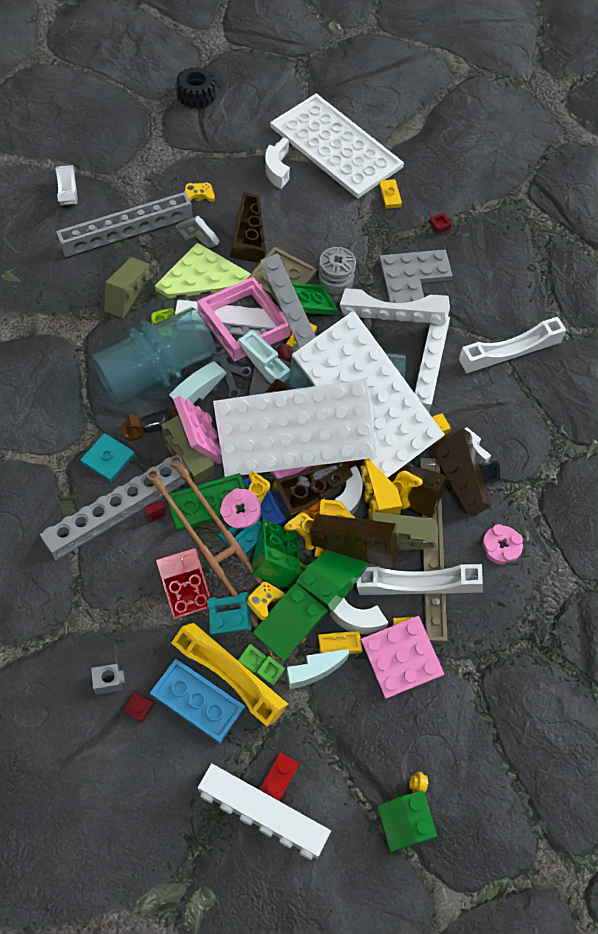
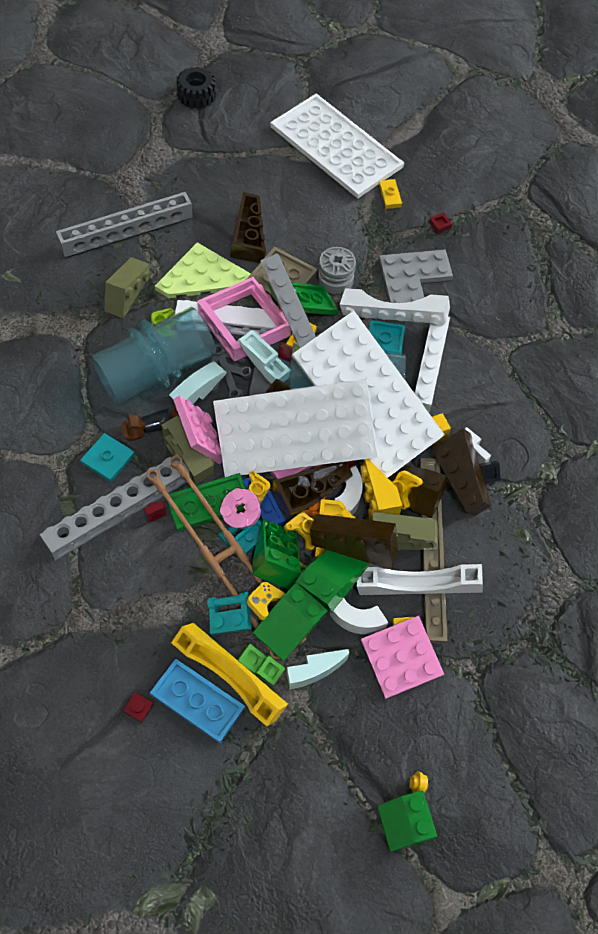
(66, 185): white arch -> none
(101, 672): light grey brick -> none
(183, 582): red slope -> none
(197, 228): light grey plate -> none
(200, 192): yellow piece -> none
(264, 812): white brick -> none
(275, 169): white arch -> none
(279, 776): red plate -> none
(340, 641): yellow plate -> none
(388, 335): none -> teal plate
(486, 354): white arch -> none
(510, 537): bright pink plate -> none

